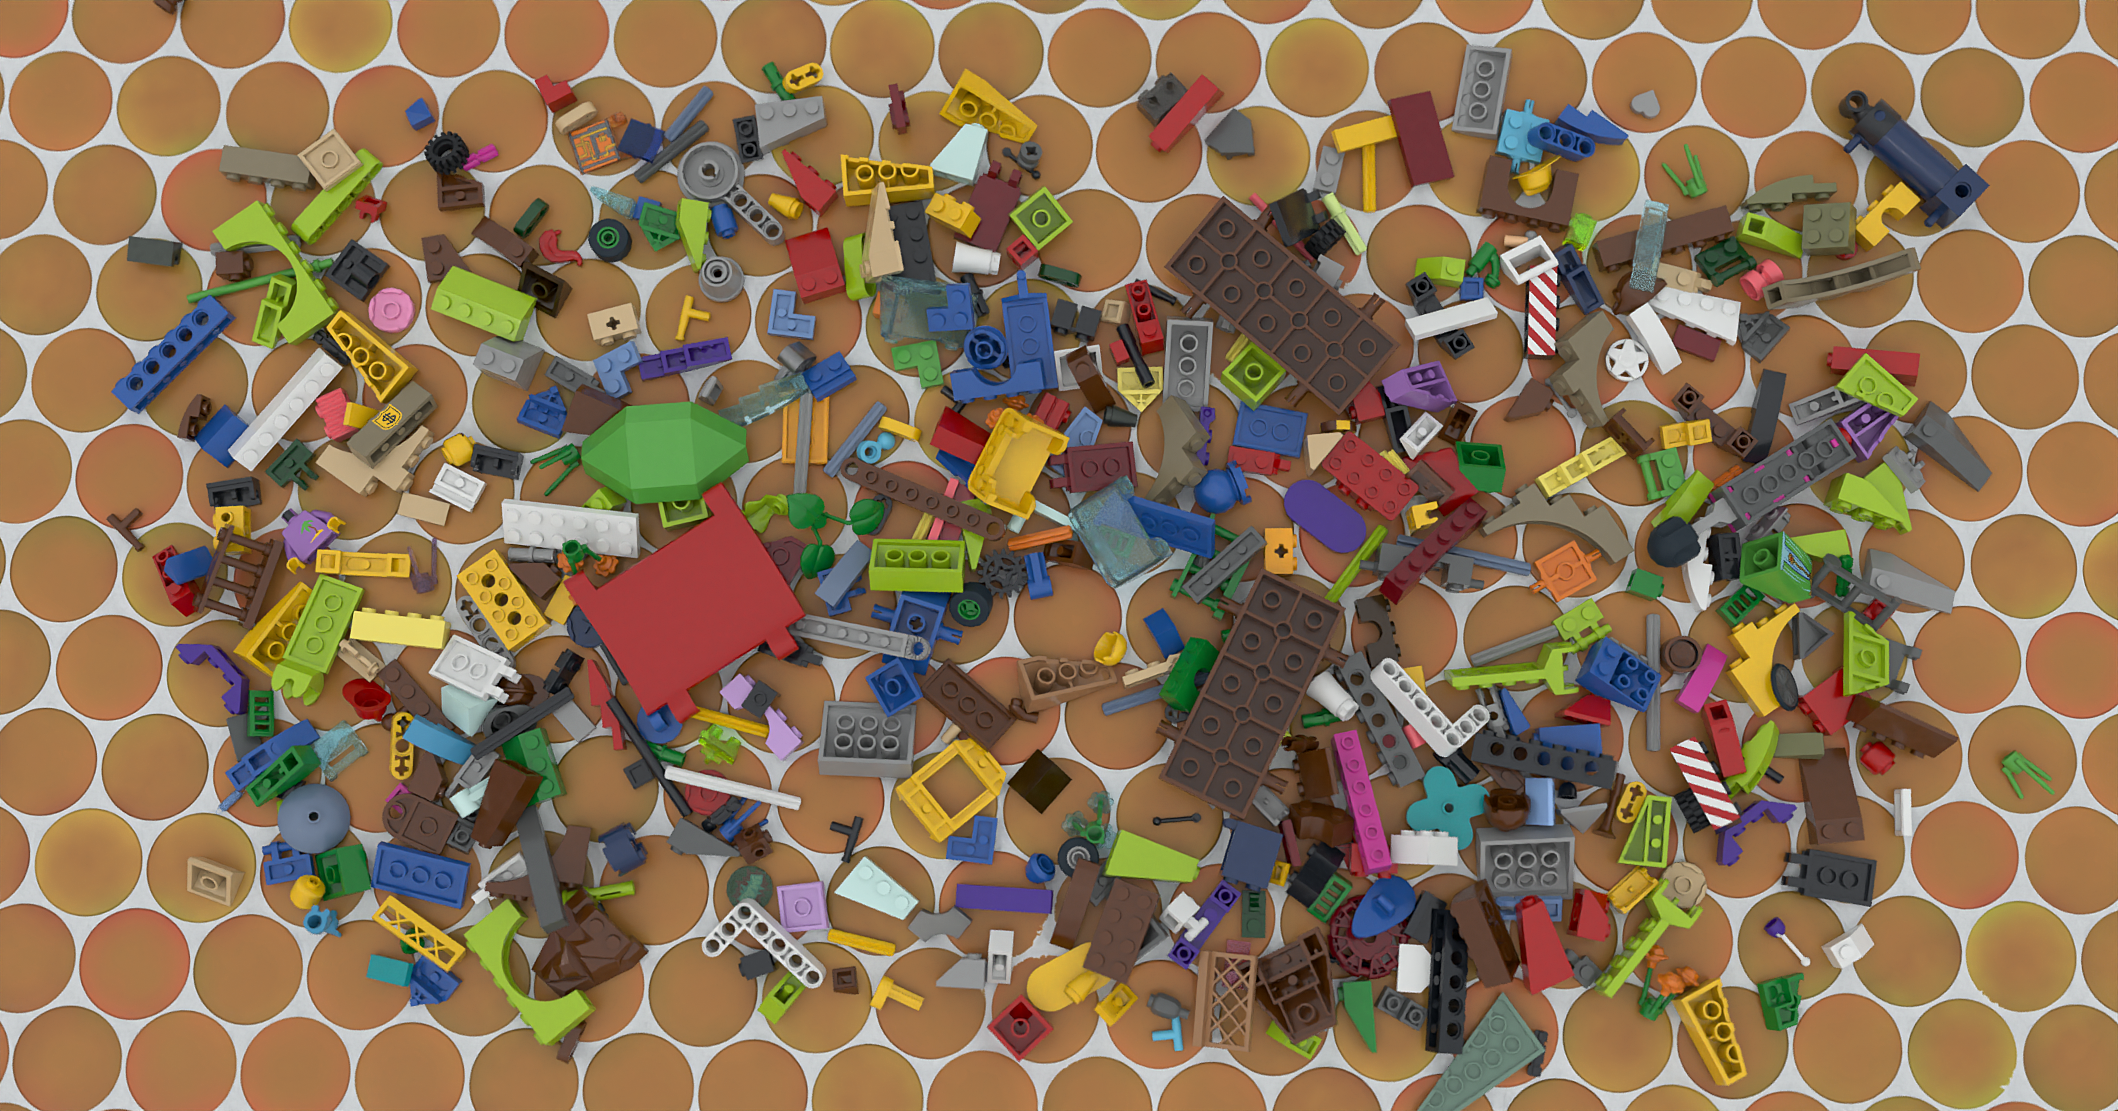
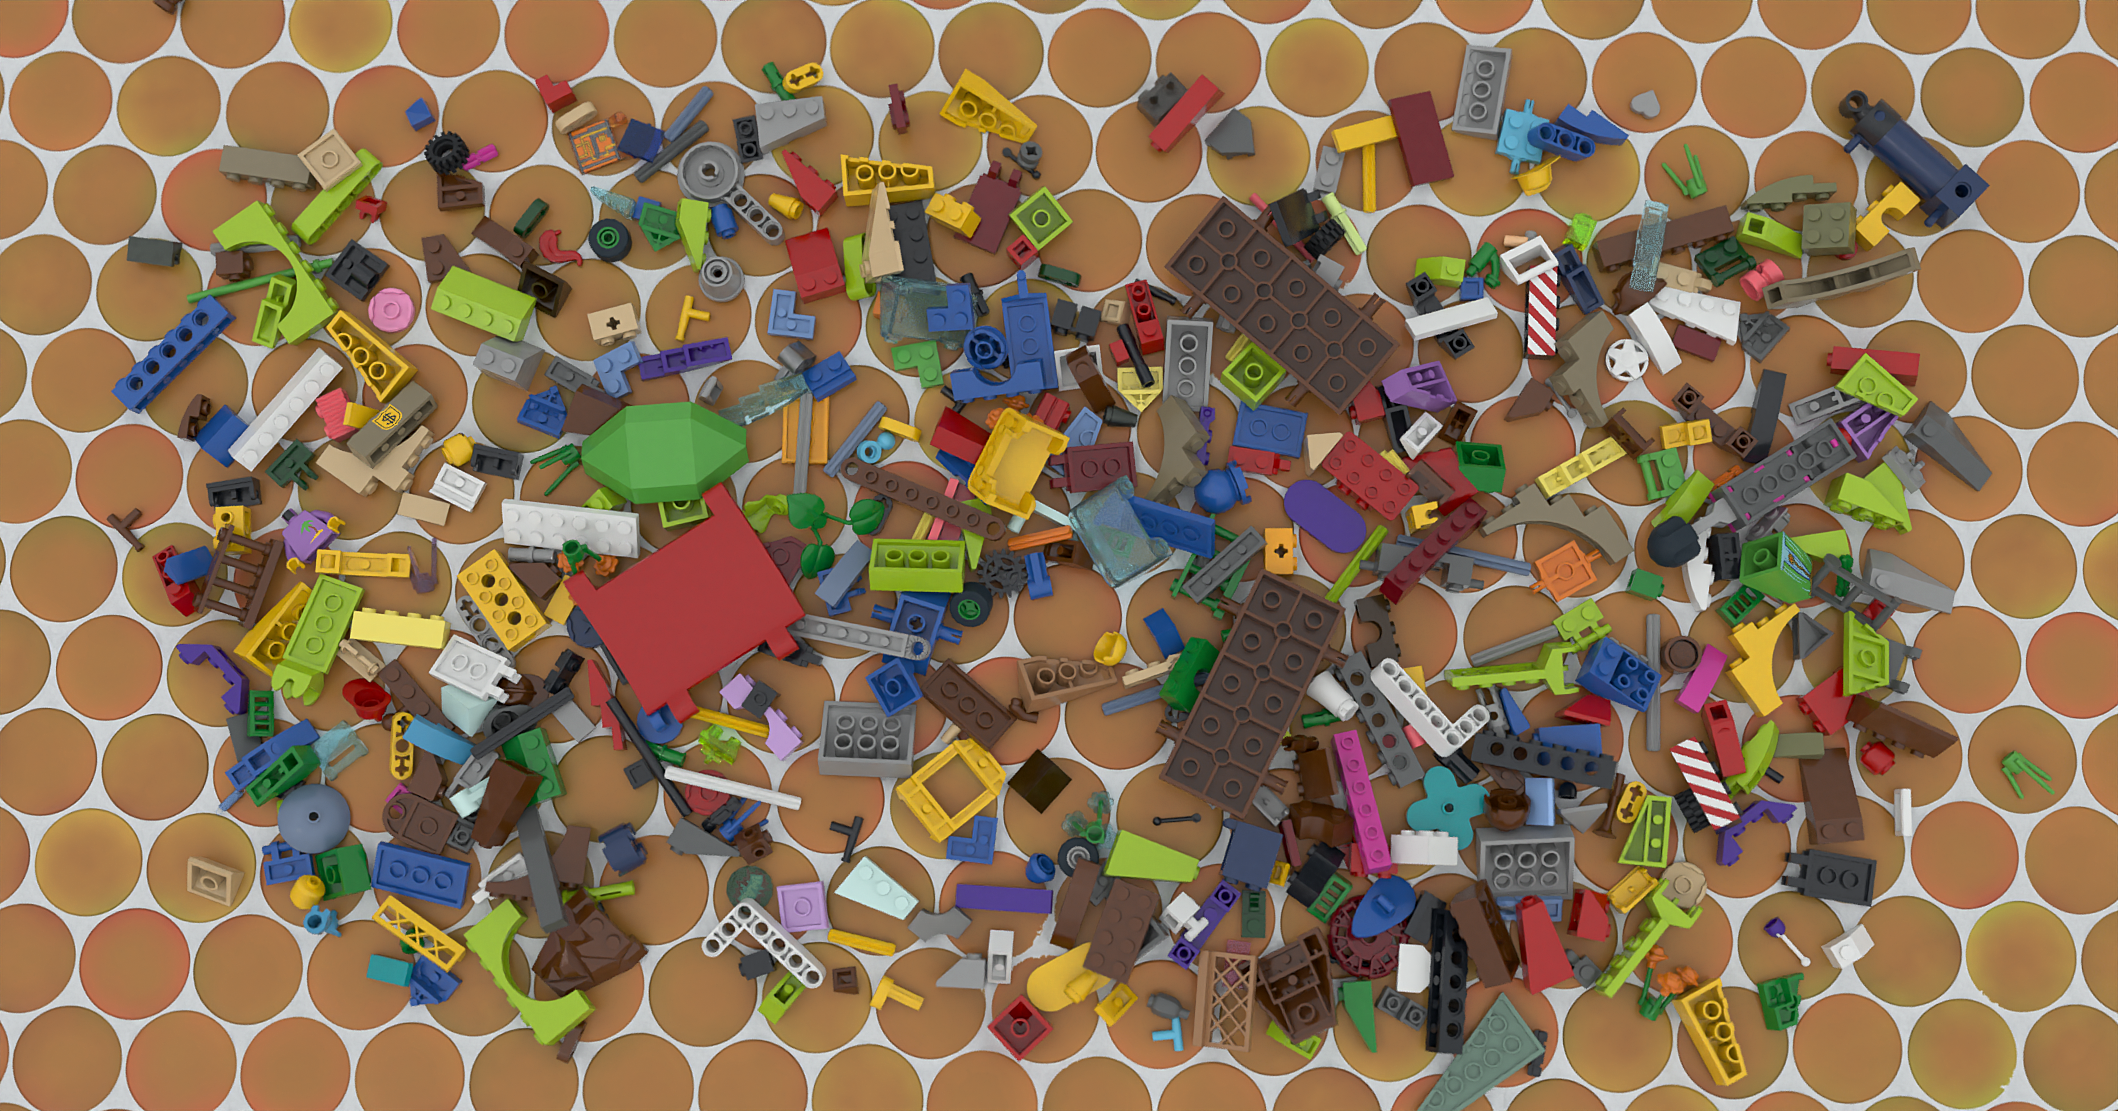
(331, 346): black axle -> none
(962, 155): light aqua slope -> none
(975, 260): white plant -> none
(1338, 426): piece -> none
(1497, 202): reddish brown arch -> none
(1784, 687): dark grey wheel -> none

